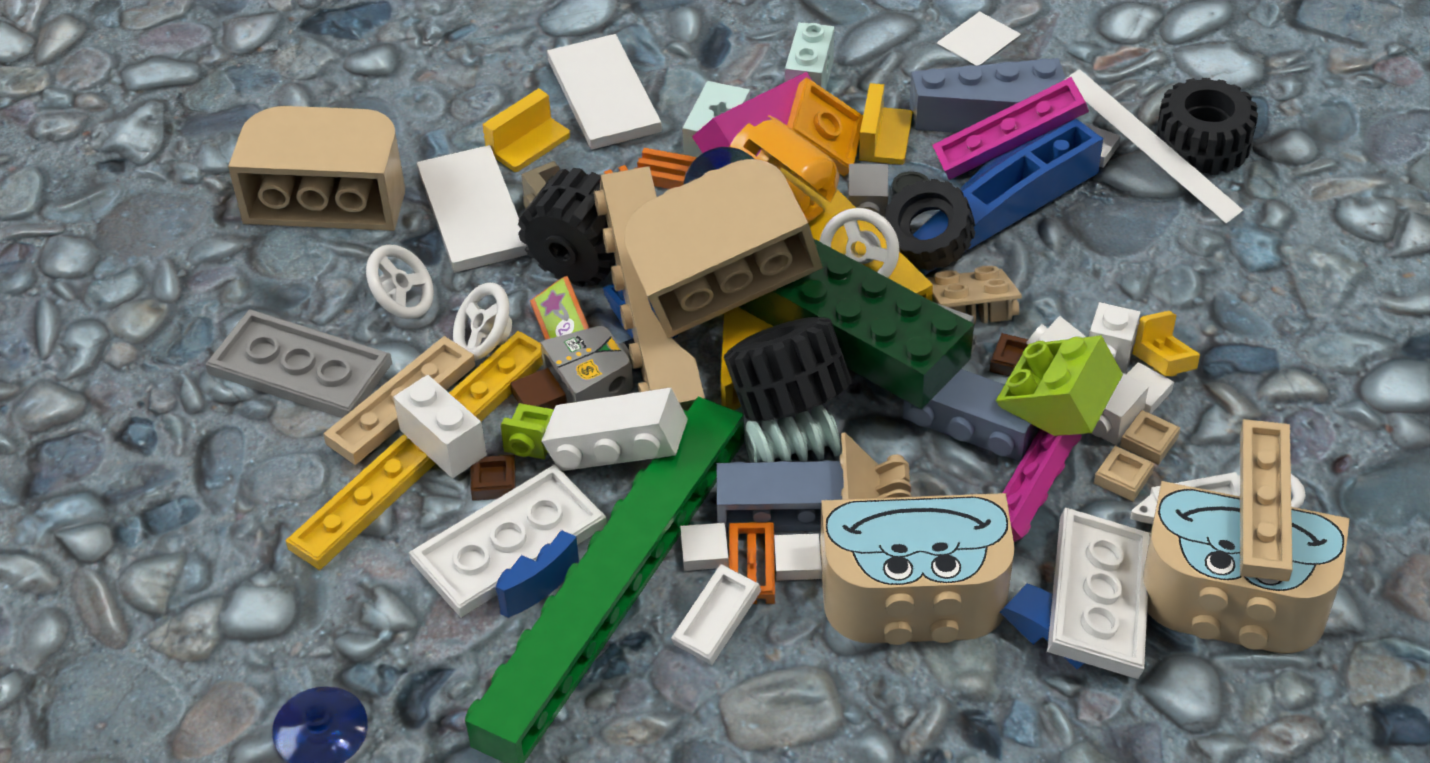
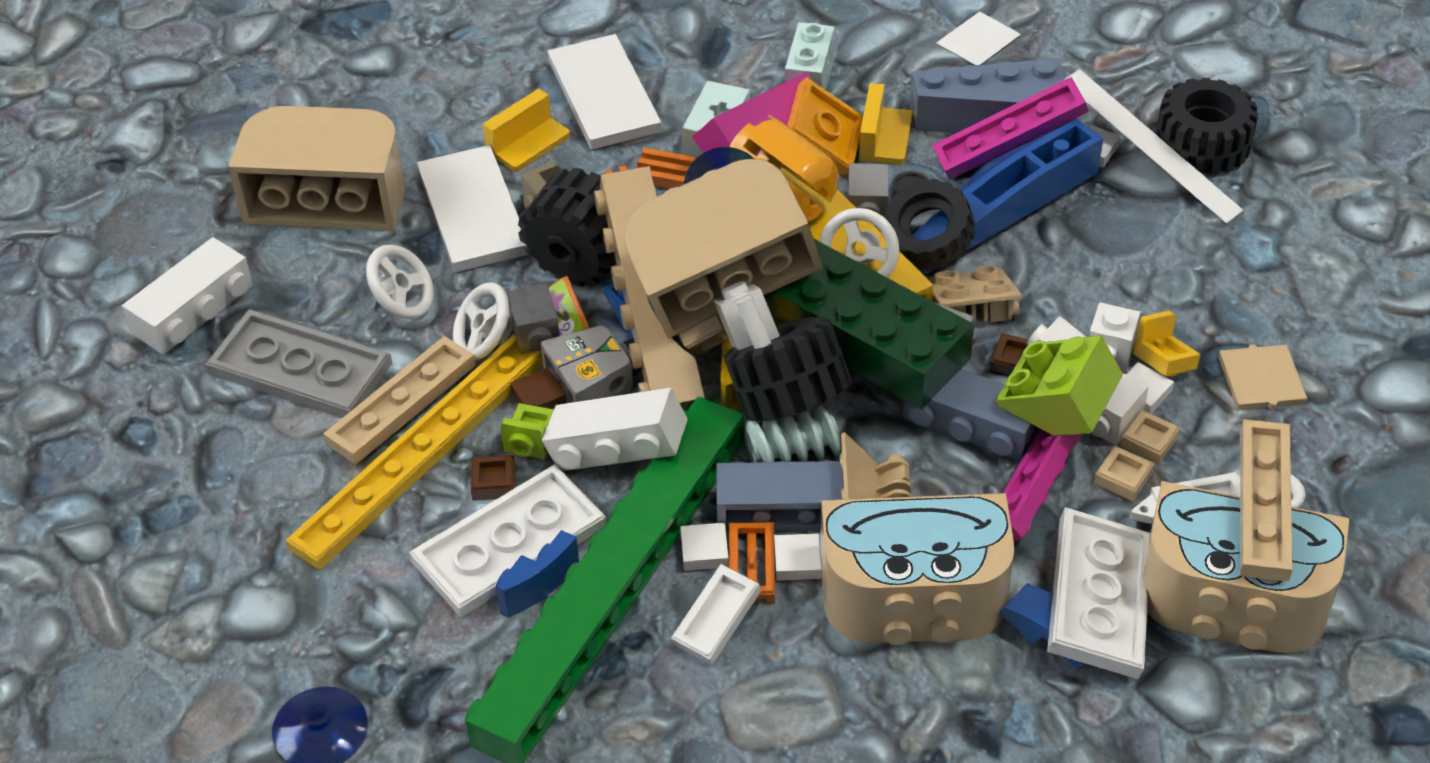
(187, 295): none -> white brick
(440, 426): white brick -> none
(532, 316): none -> flat silver brick
(704, 336): none -> tan tile
(746, 316): none -> white brick
(1262, 377): none -> tan piece

